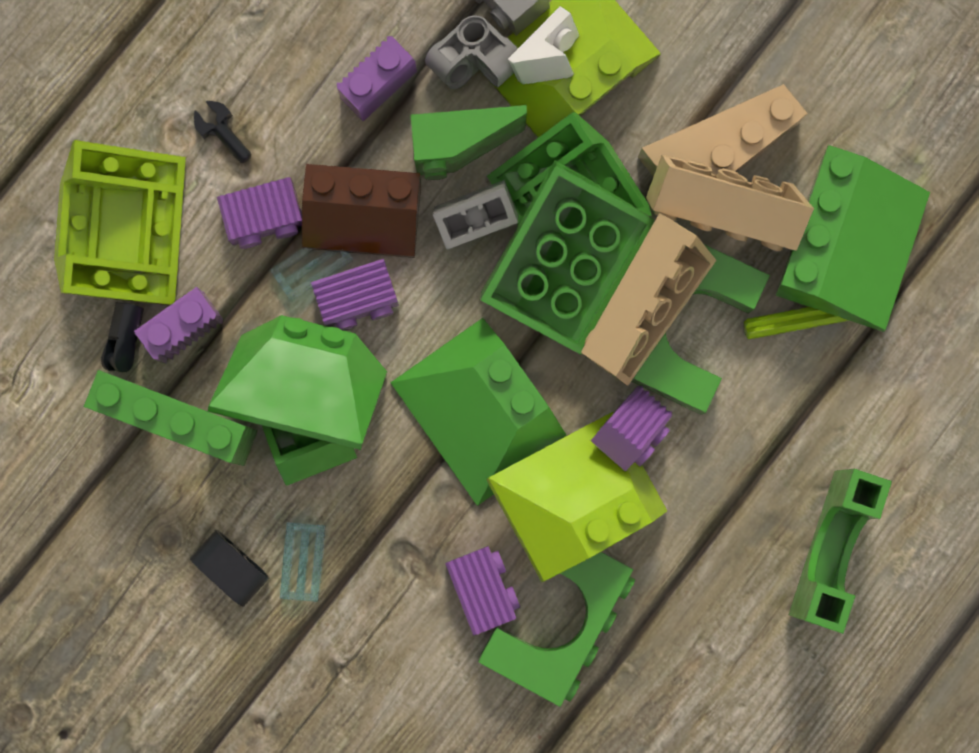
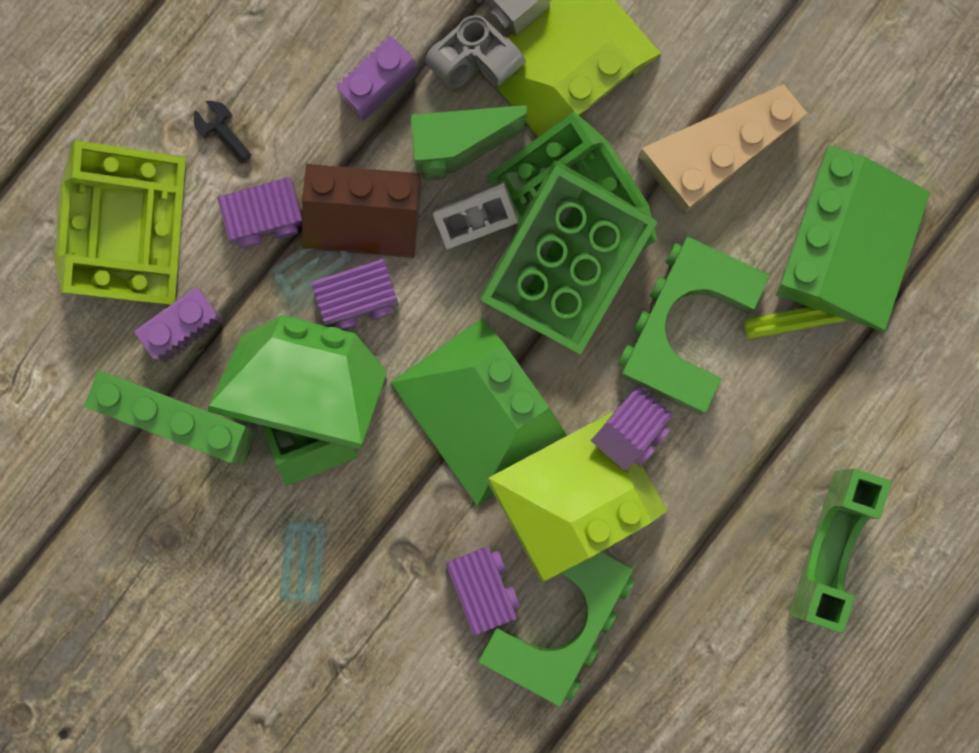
(120, 345): black bar -> none
(229, 568): black beam -> none
(542, 53): white slope -> none
(648, 298): tan wedge -> none
(730, 203): tan wedge -> none

